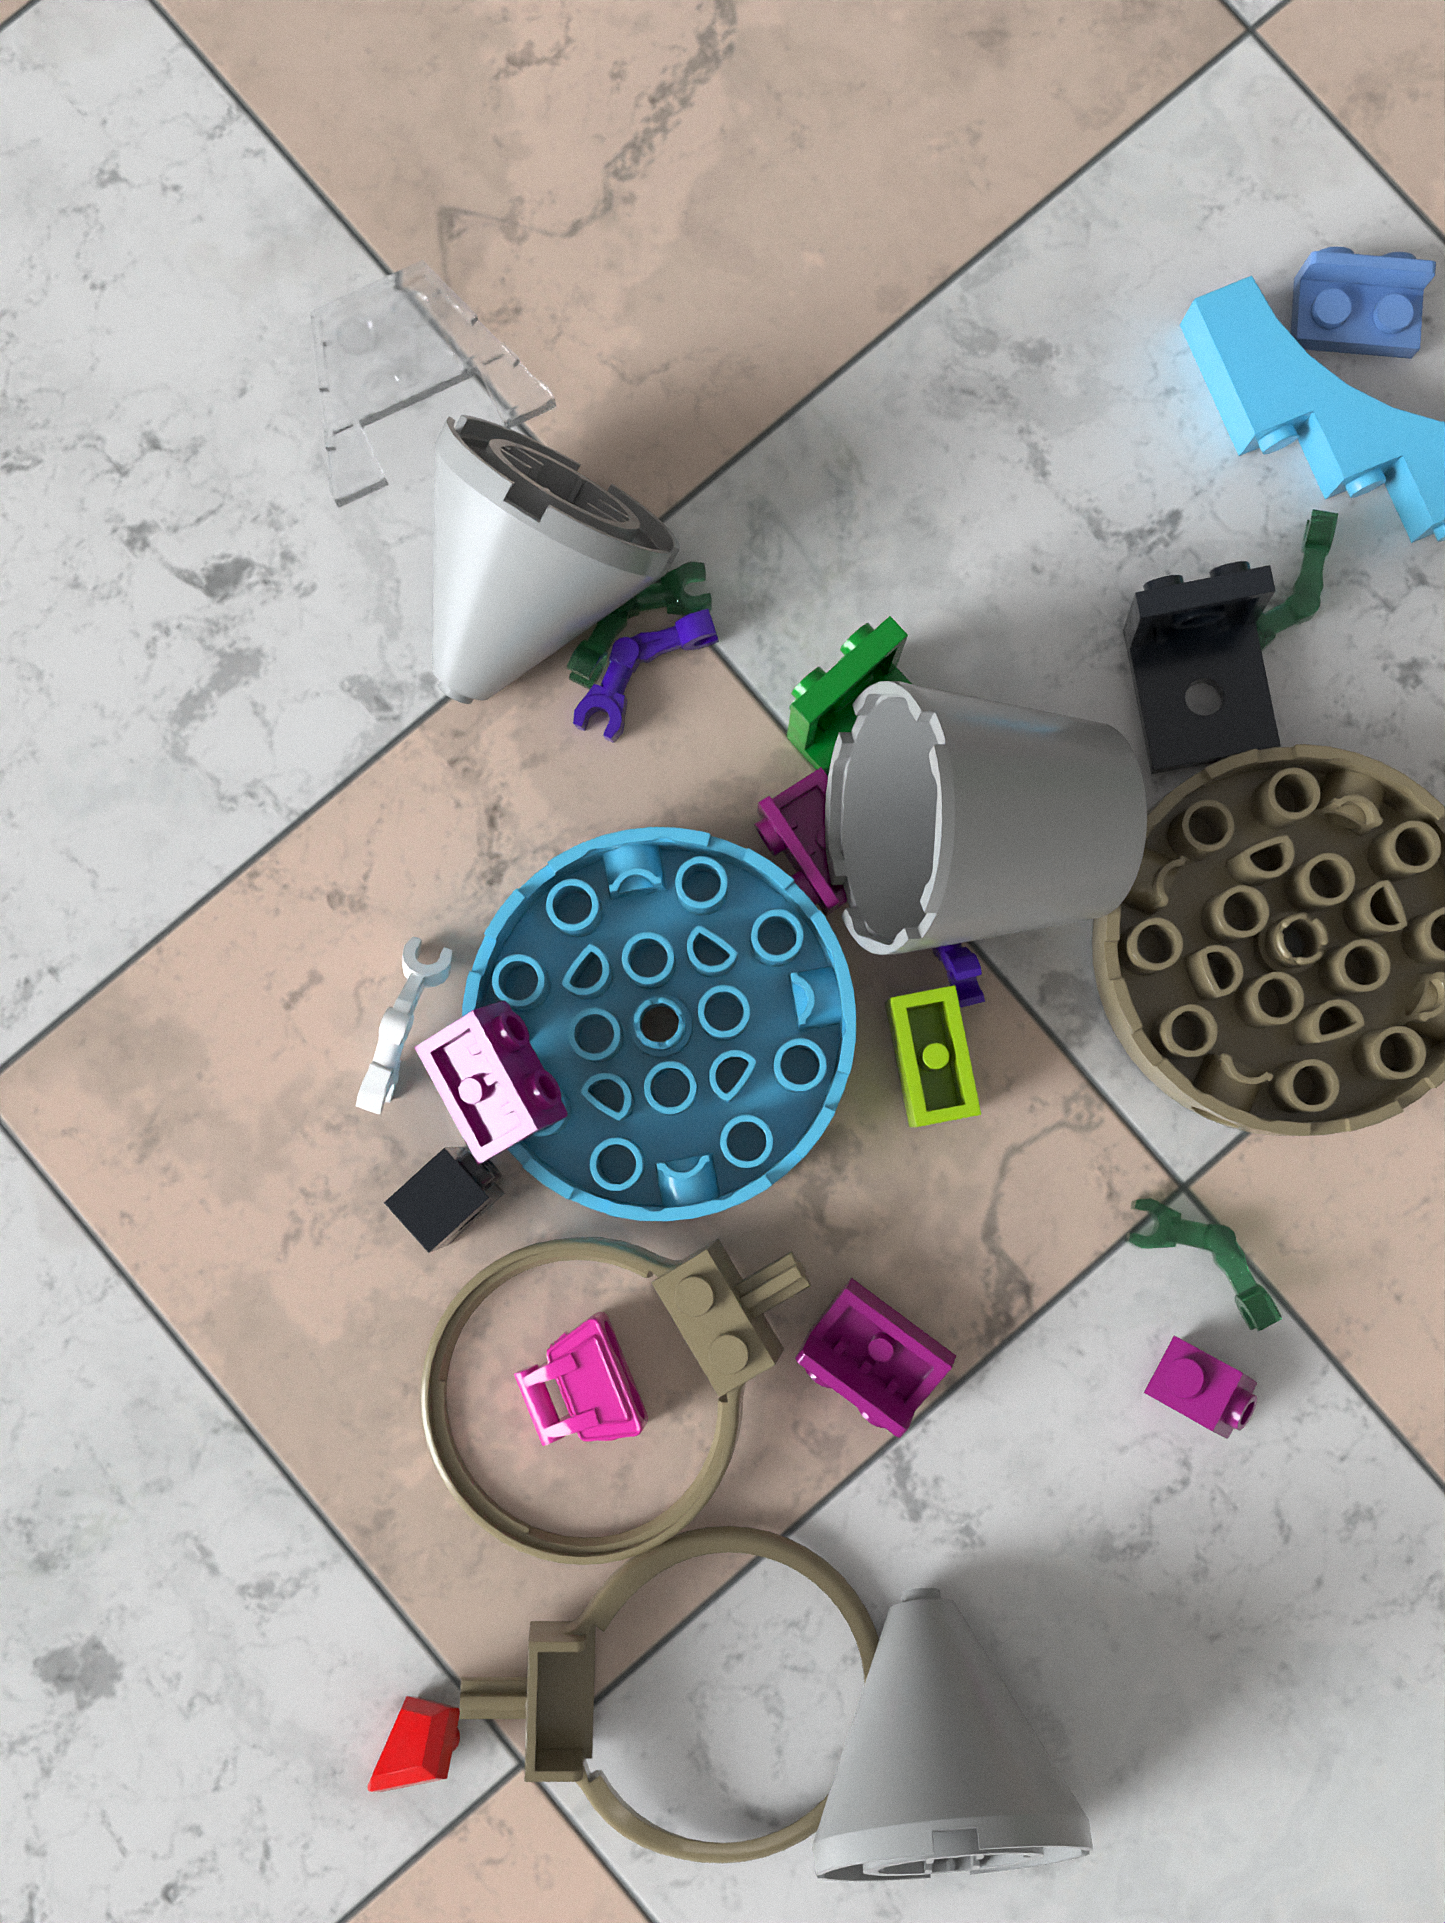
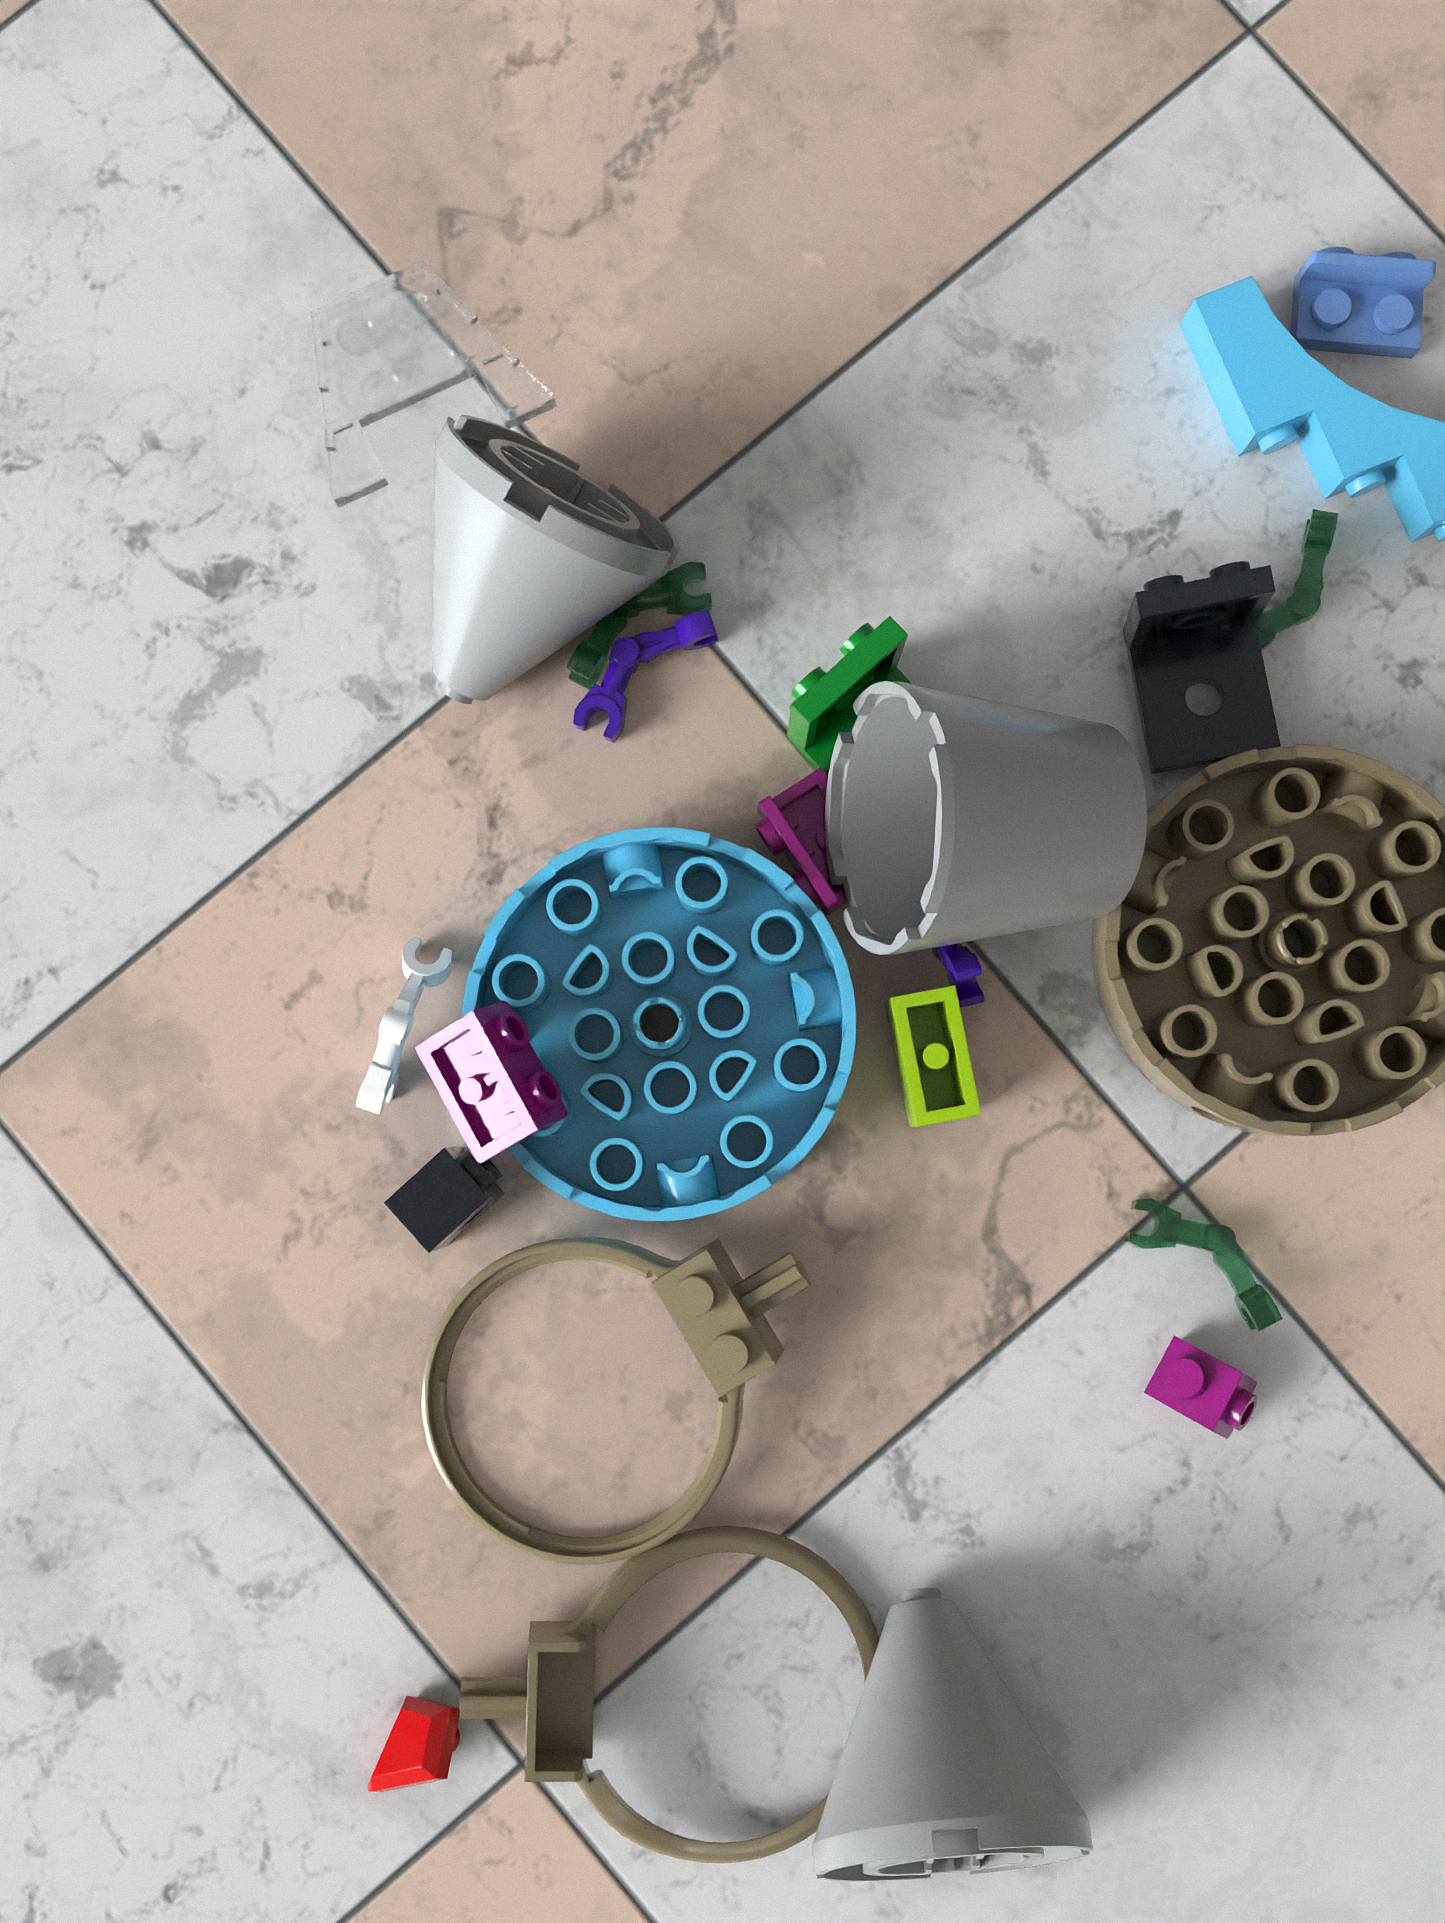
(592, 1382): dark pink piece -> none
(874, 1358): magenta bracket -> none

